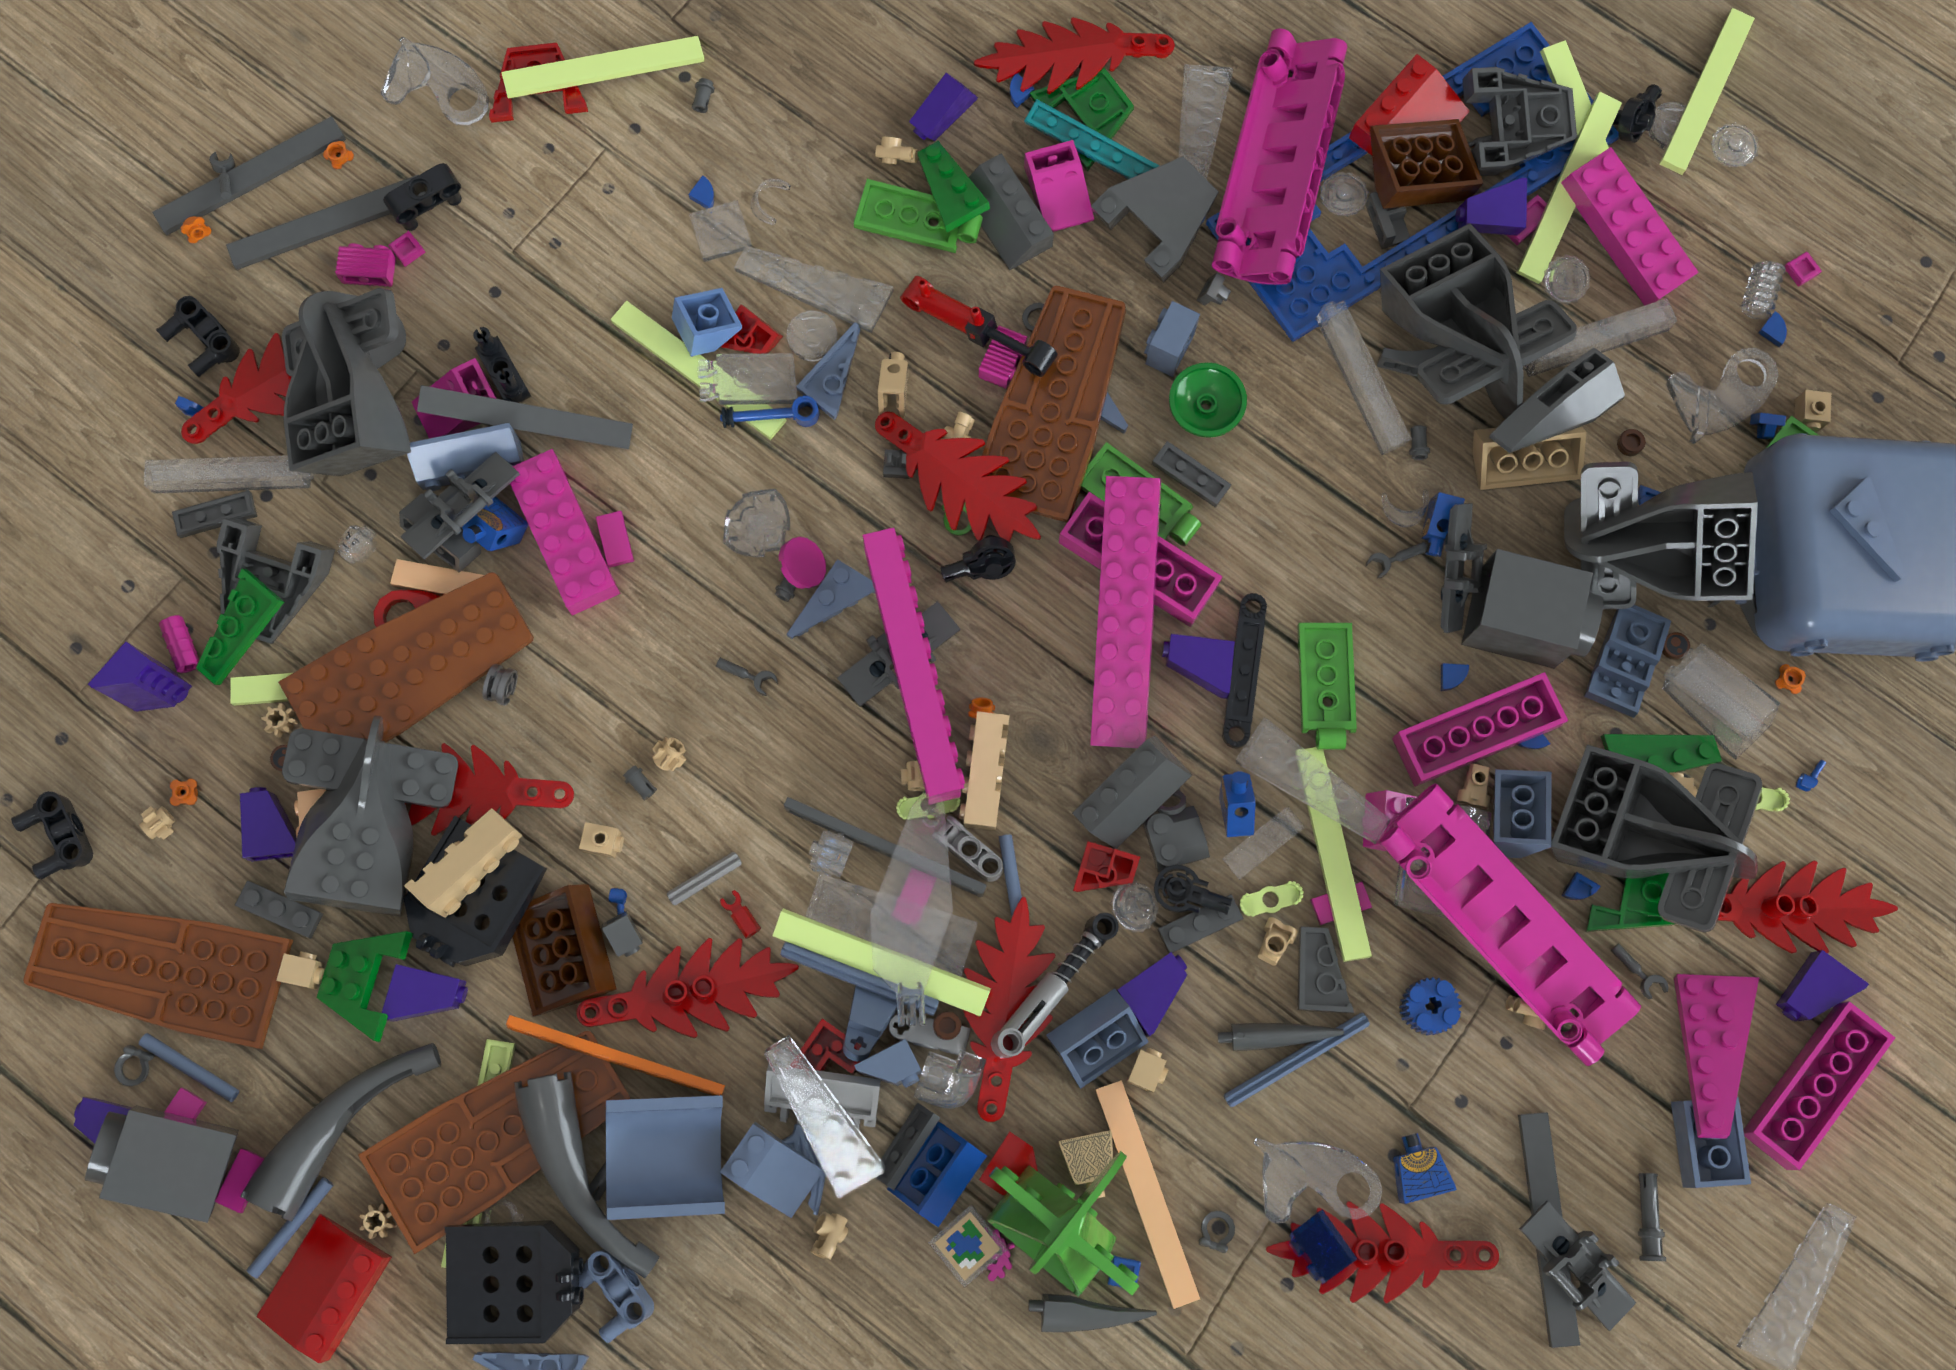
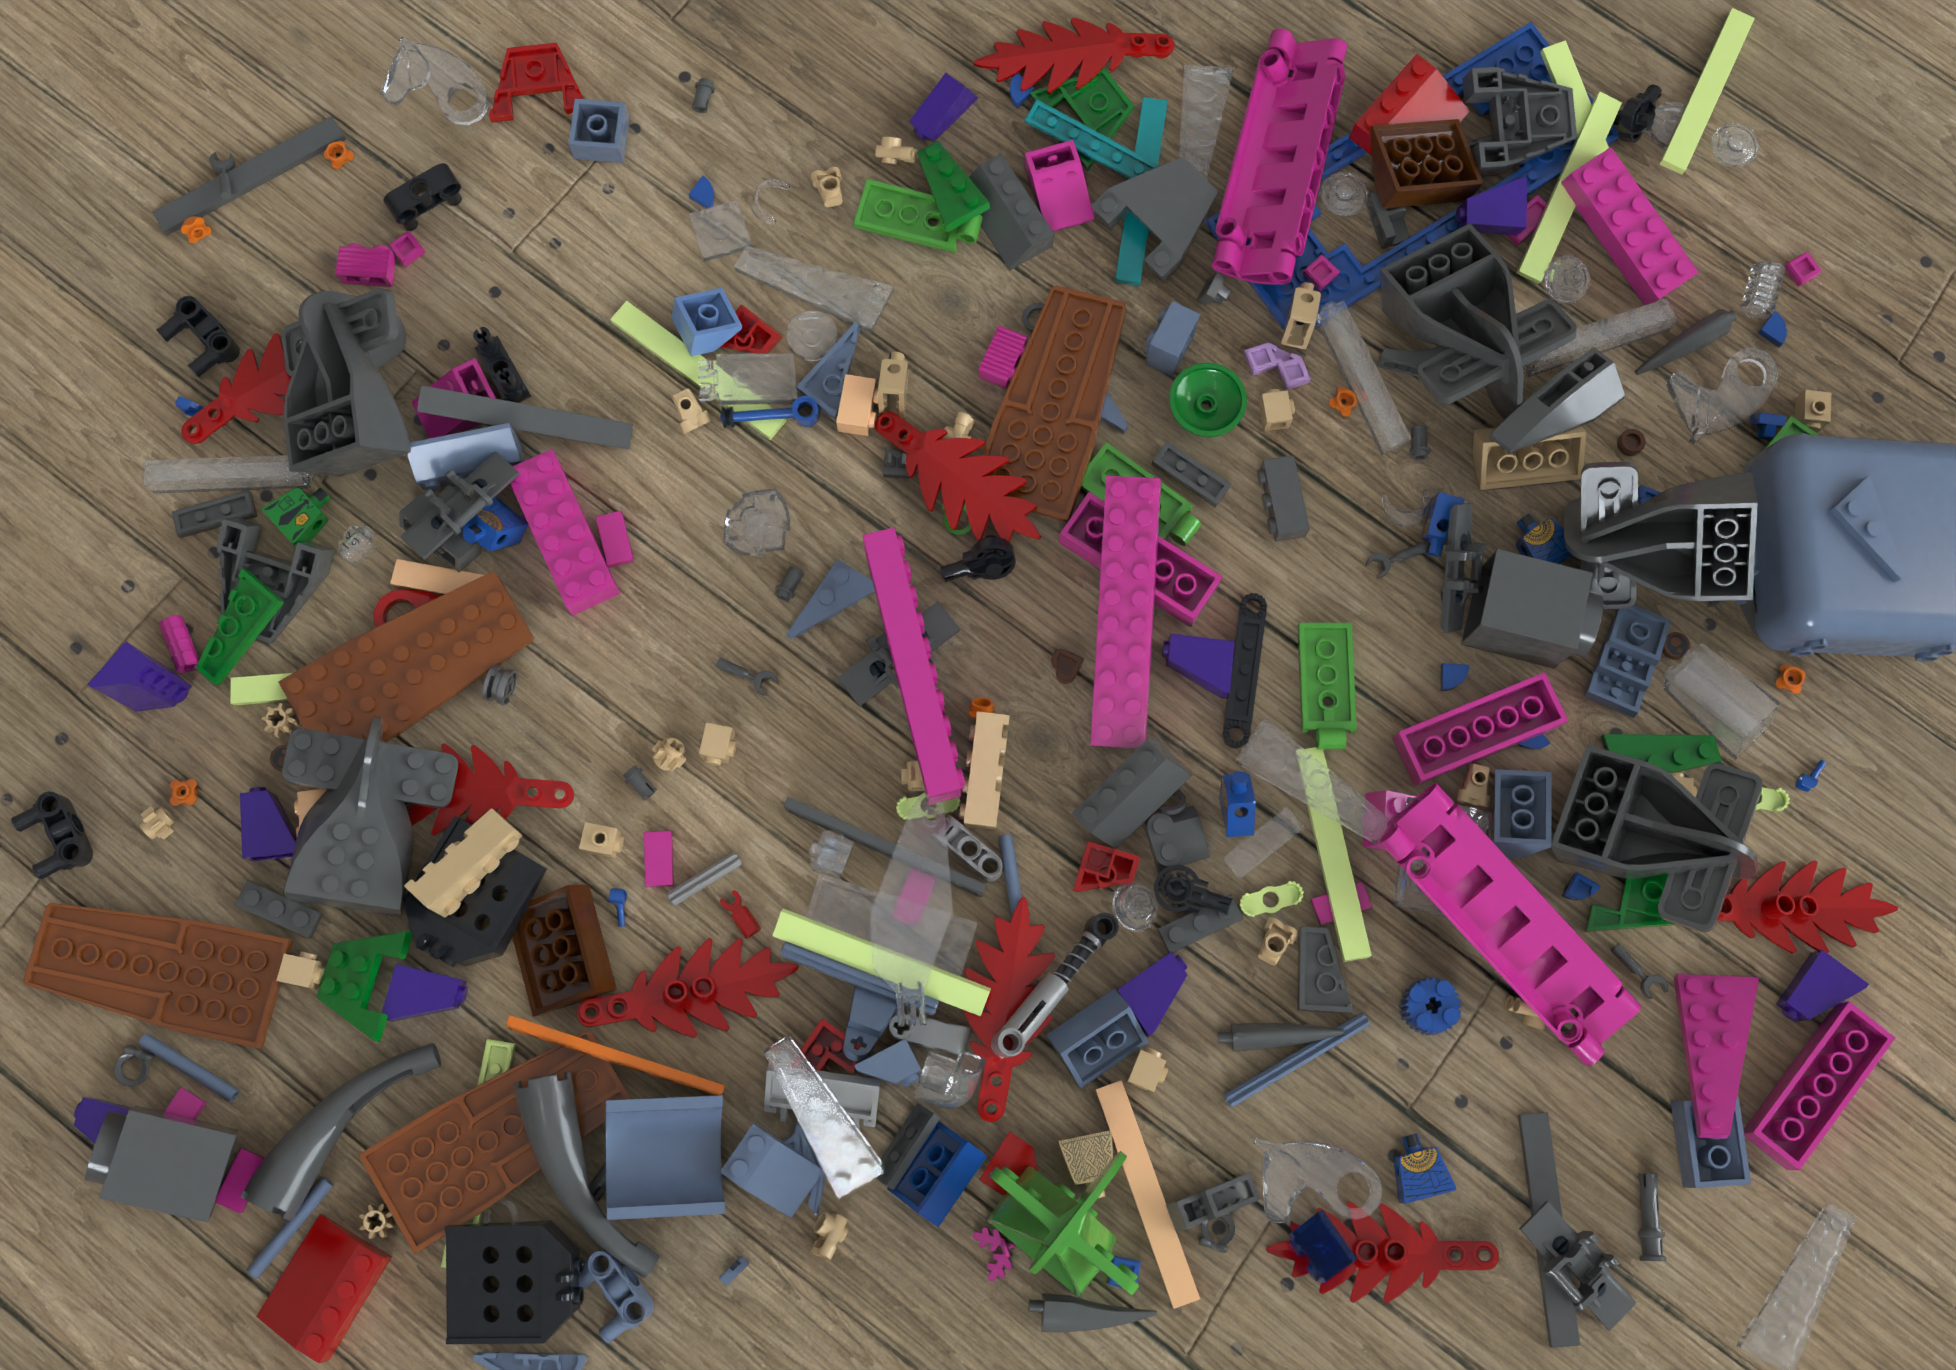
(298, 514): none -> green torso
(311, 227): dark grey tile -> none
(599, 130): none -> sand blue brick
(602, 67): yellowish green tile -> none
(622, 934): dark grey brick -> none
(658, 859): none -> dark pink tile
(693, 416): none -> tan plate
(717, 744): none -> tan brick
(732, 1272): none -> sand blue tile
(802, 563): dark pink tile -> none
(828, 185): none -> tan plate
(857, 405): none -> light nougat brick
(947, 1025): reddish brown tile -> none
(968, 1246): tile -> none
(975, 323): piece -> none
(1066, 665): none -> reddish brown tile
(1134, 232): none -> teal tile
(1212, 1202): none -> dark grey slope
(1268, 357): none -> lavender tile
(1276, 410): none -> tan brick
(1283, 498): none -> dark grey brick
(1304, 309): none -> tan torso
(1321, 272): none -> dark pink tile
(1346, 395): none -> orange plate
(1542, 540): none -> torso
(1693, 339): none -> dark grey piece

